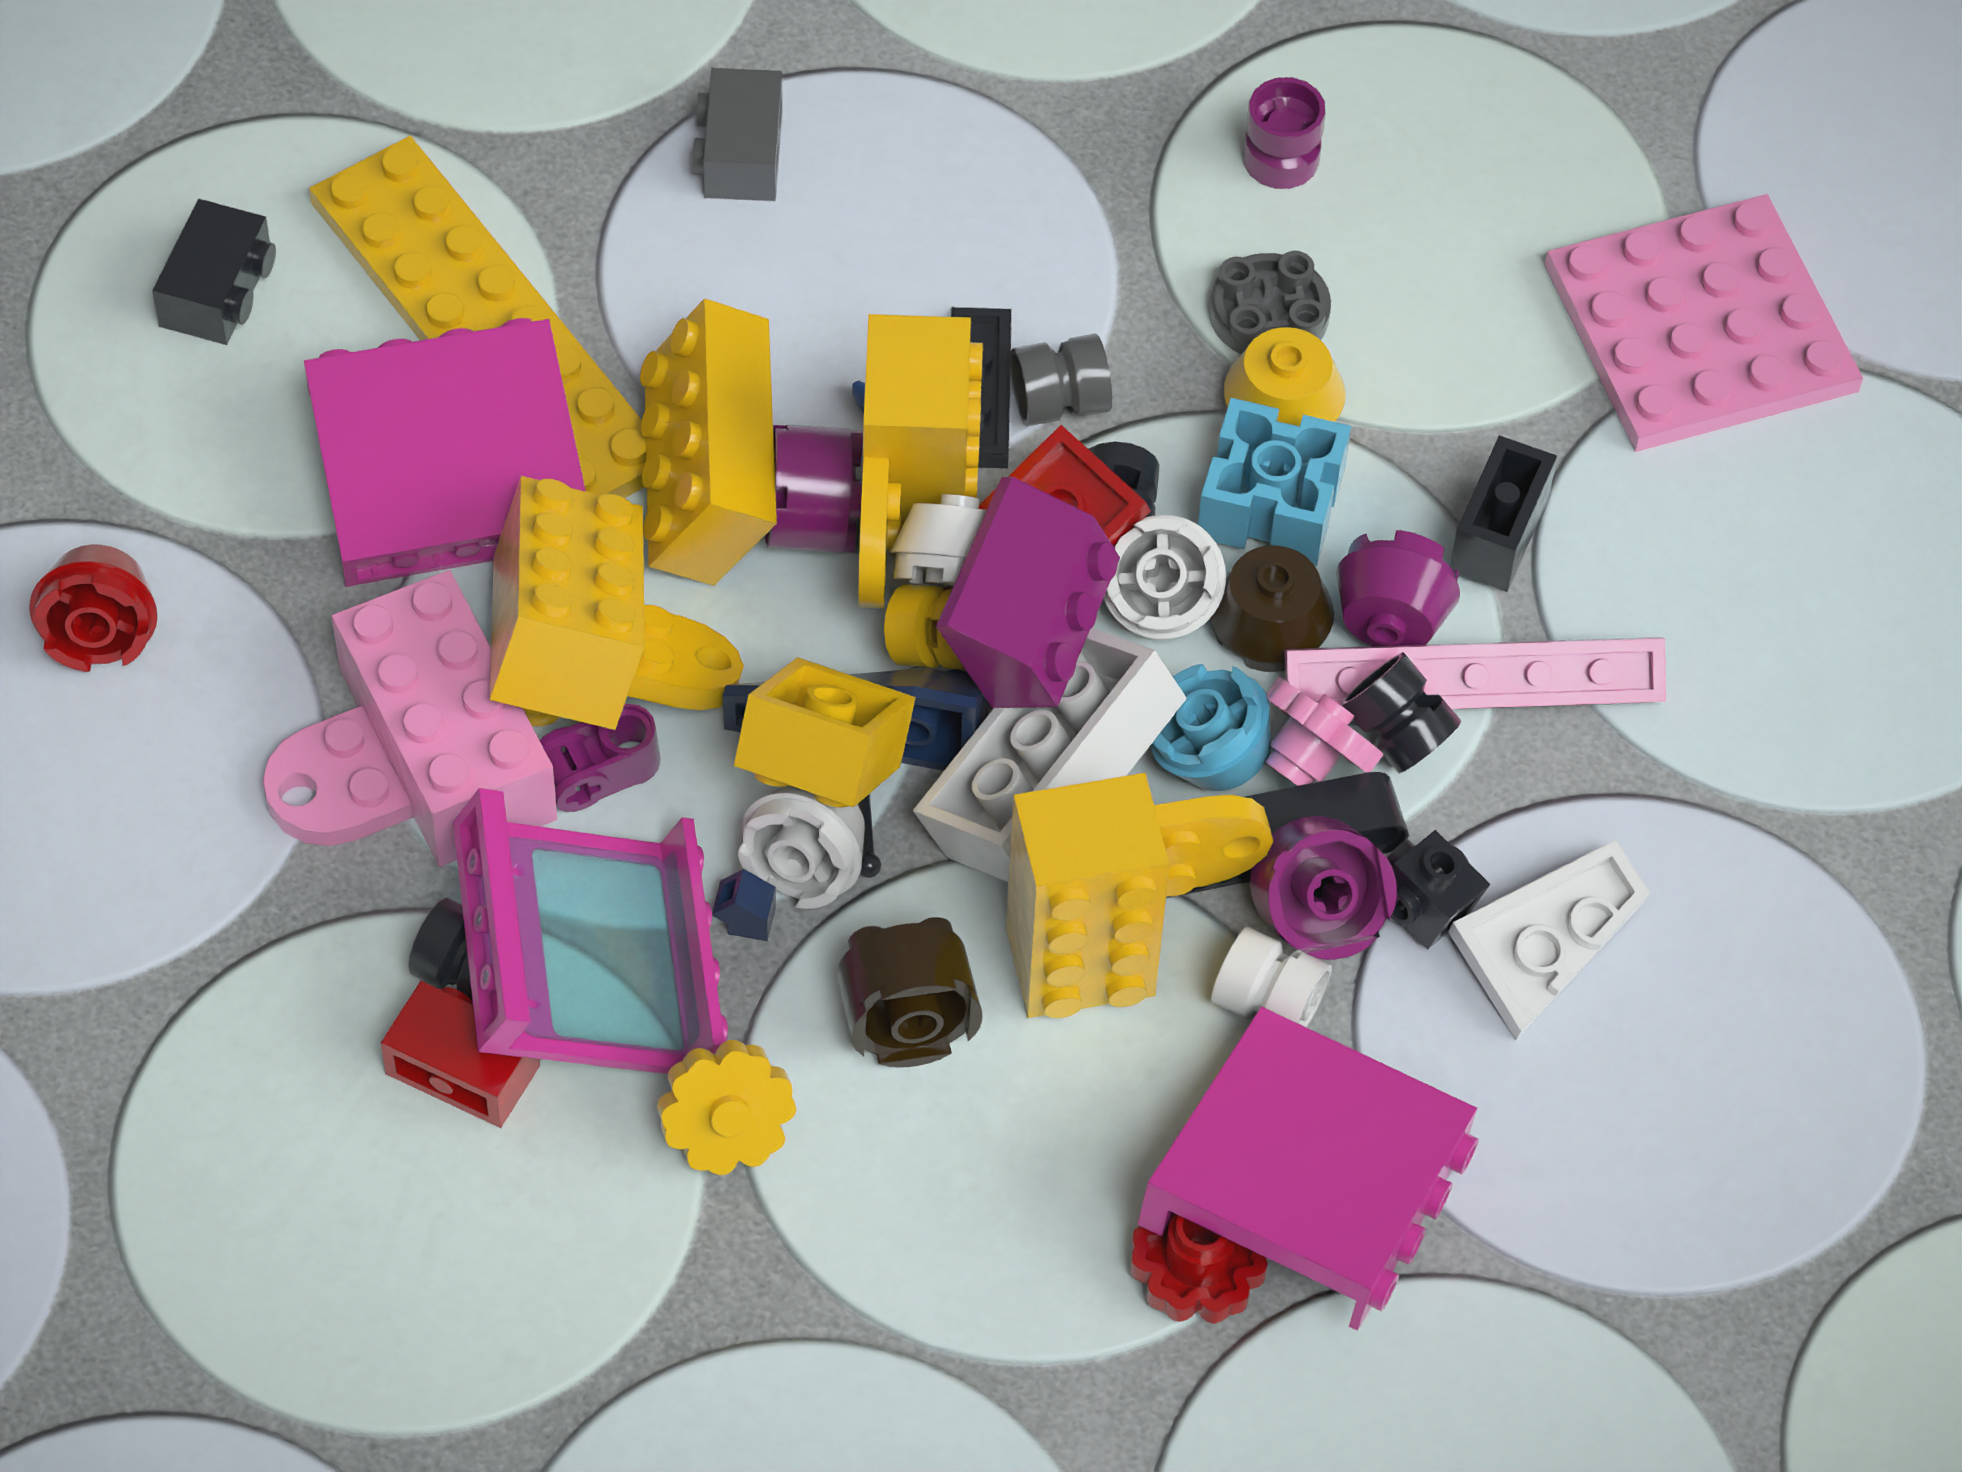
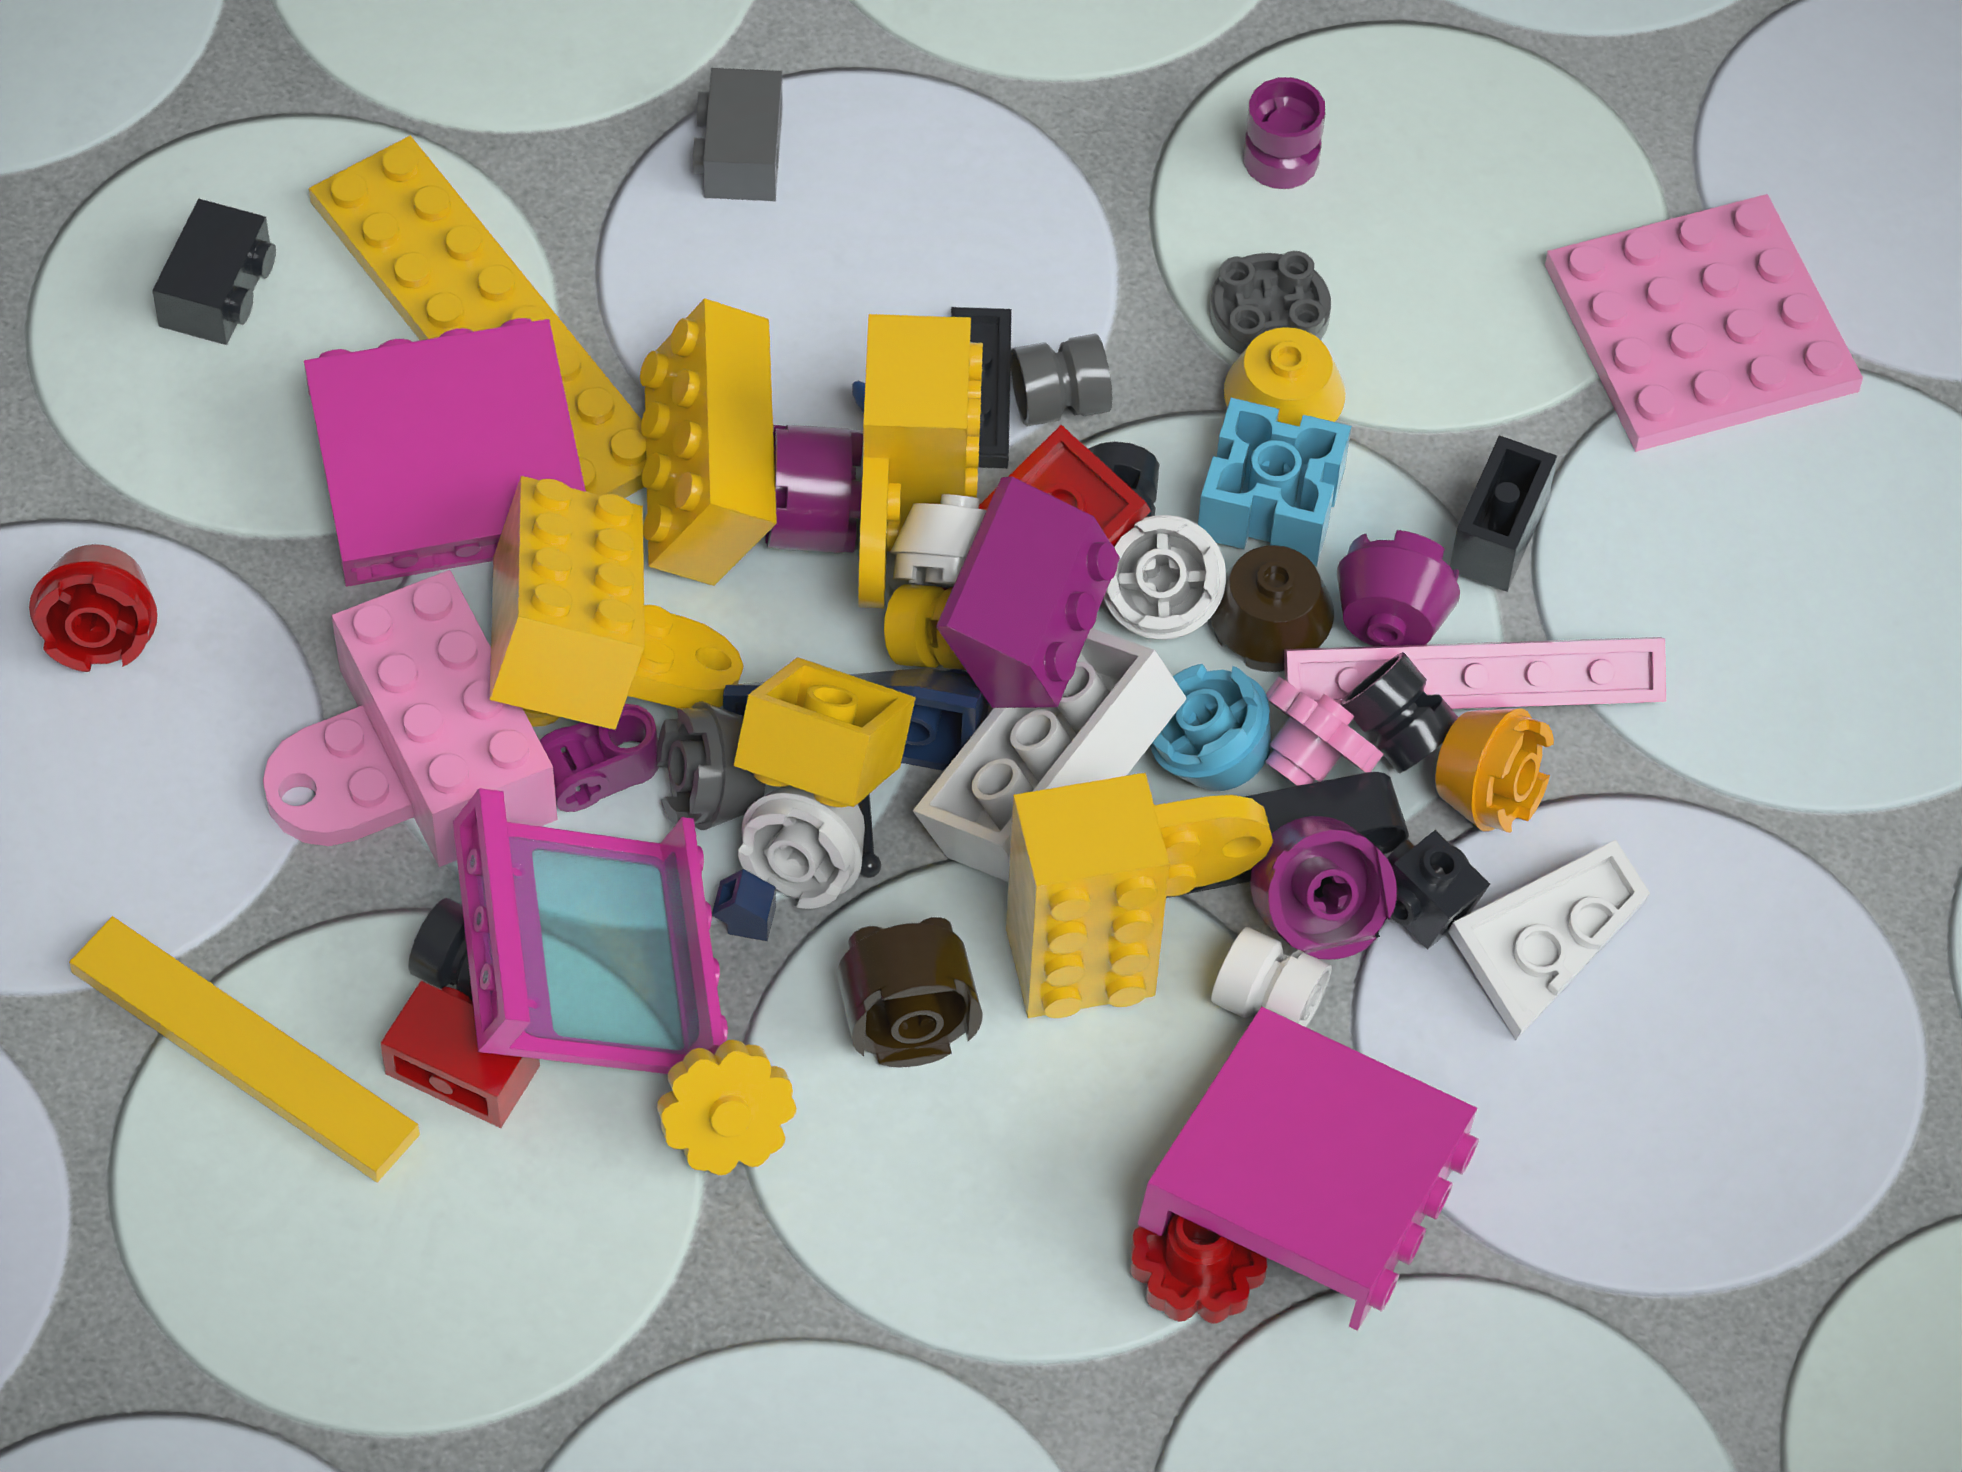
(245, 1049): none -> yellow tile
(701, 767): none -> dark grey cone
(1493, 766): none -> light orange cone

